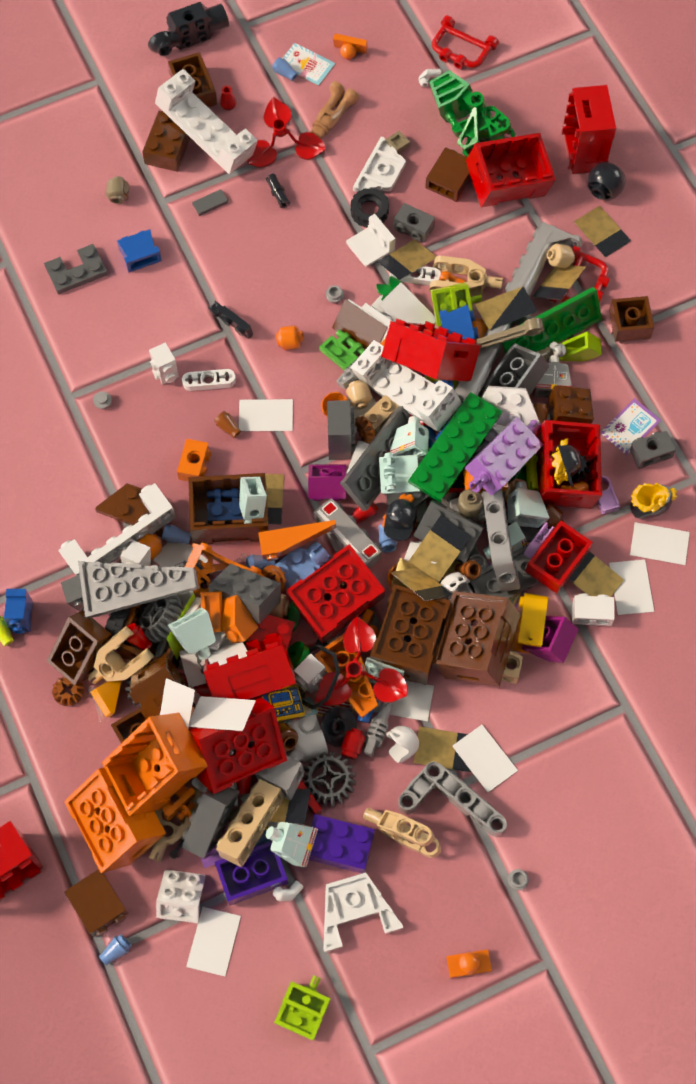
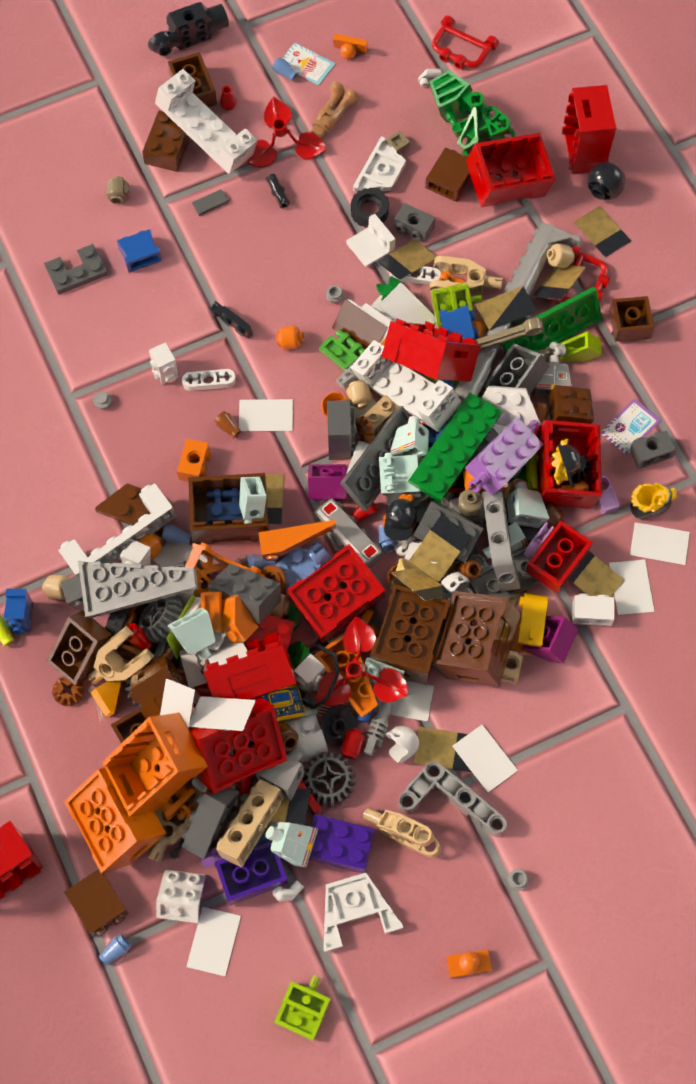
(53, 588): none -> tan head
(402, 546): none -> white arm

